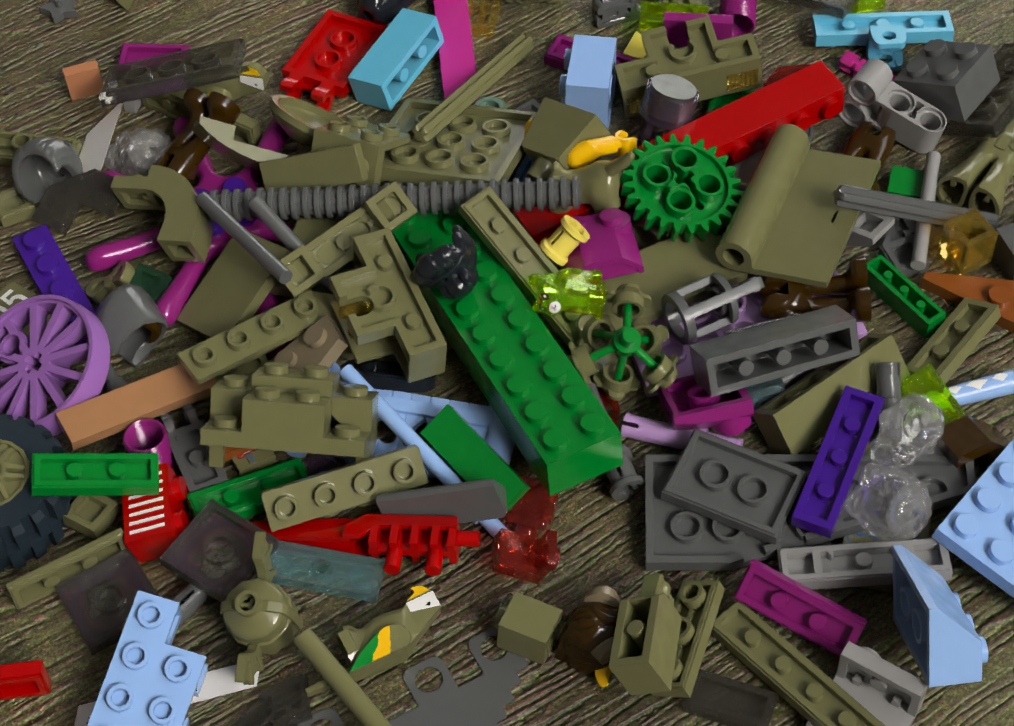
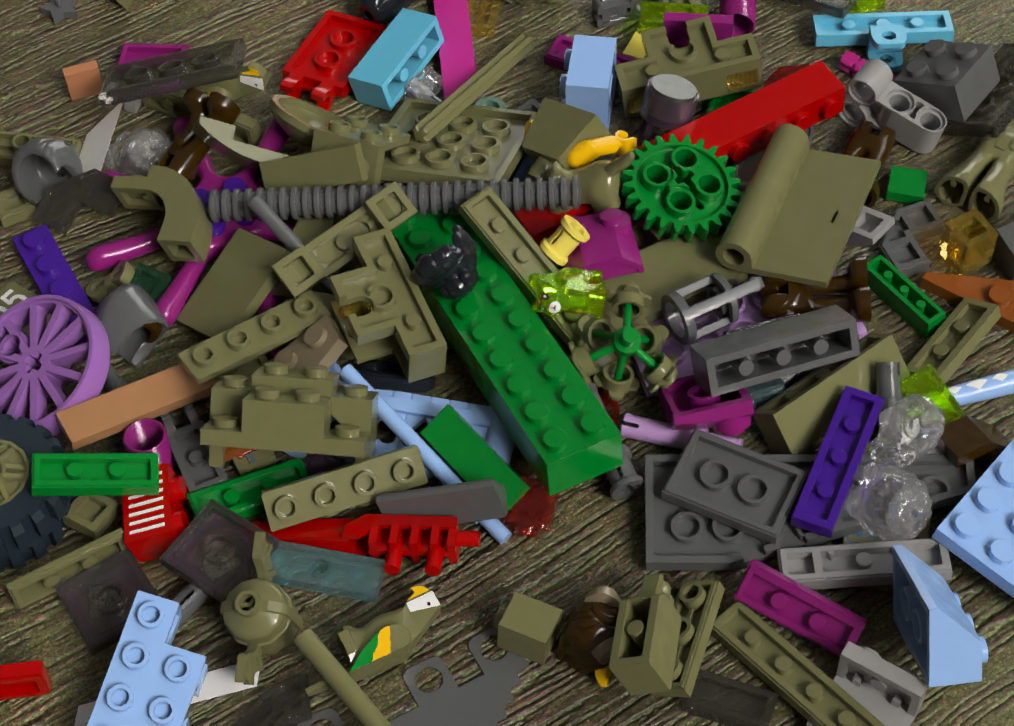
(244, 238): dark grey bar -> none
(424, 85): none -> clear piece
(524, 555): clear red bracket -> none
(902, 206): dark grey axle -> none
(928, 192): light grey bar -> none

